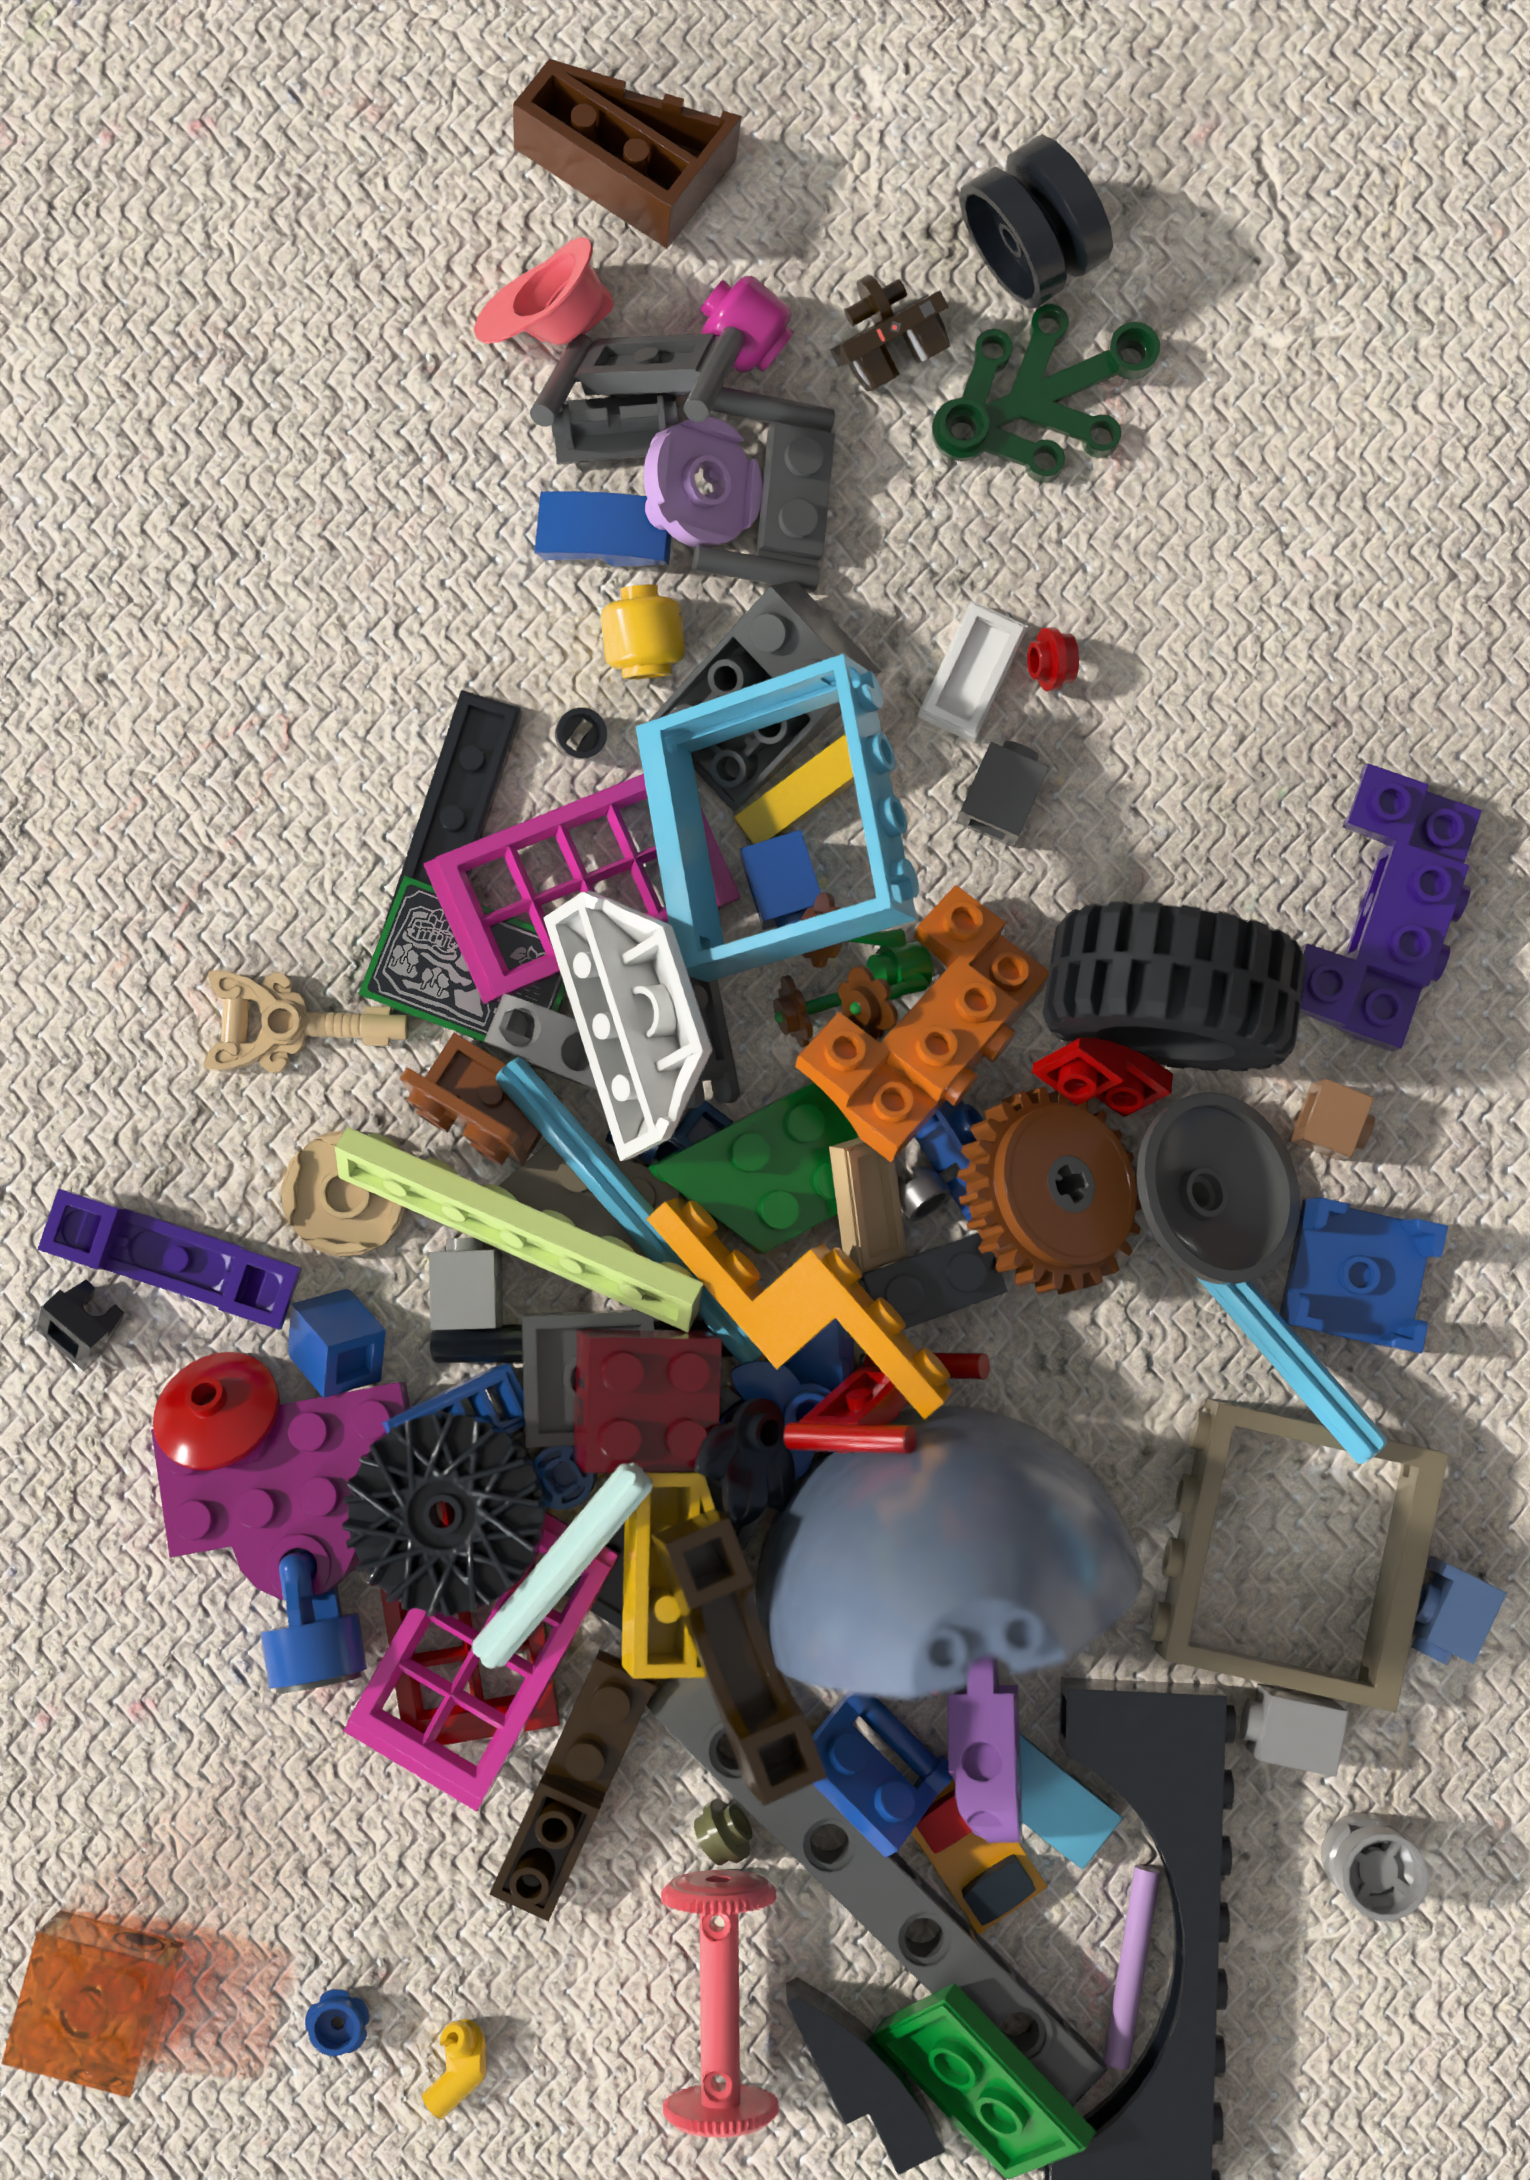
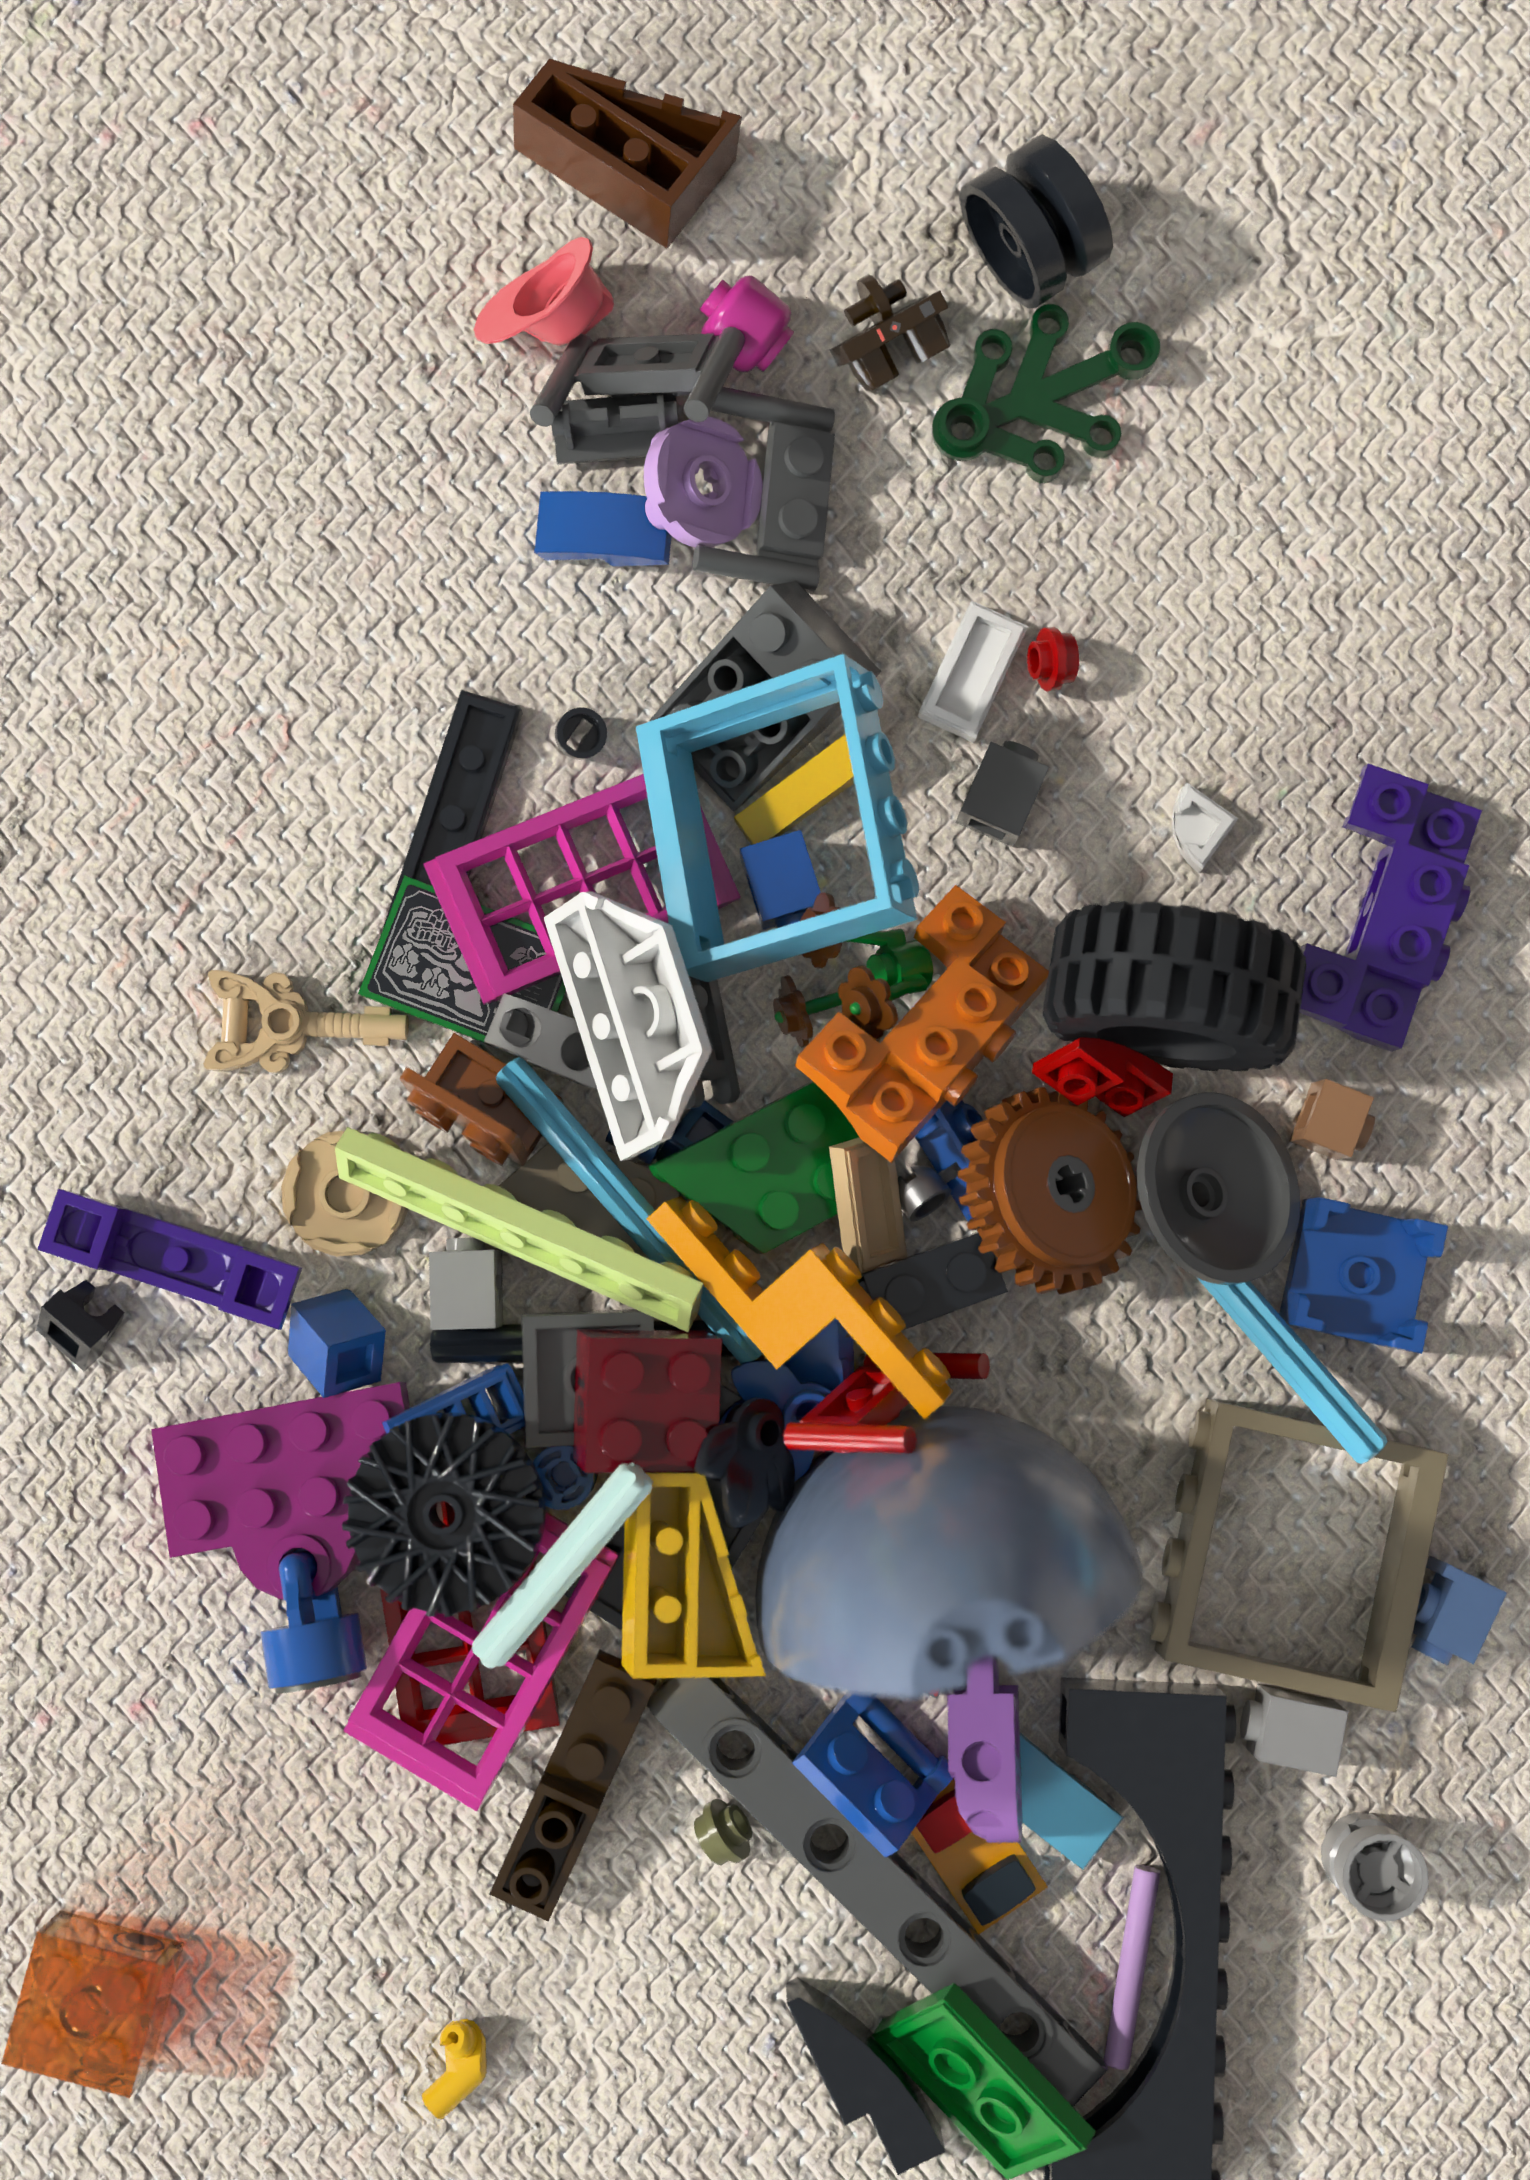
(226, 1427): red dish -> none
(327, 2037): blue plate -> none
(643, 633): yellow head -> none
(716, 2107): coral hose -> none
(740, 1669): dark brown arch -> none
(1199, 826): none -> white tile

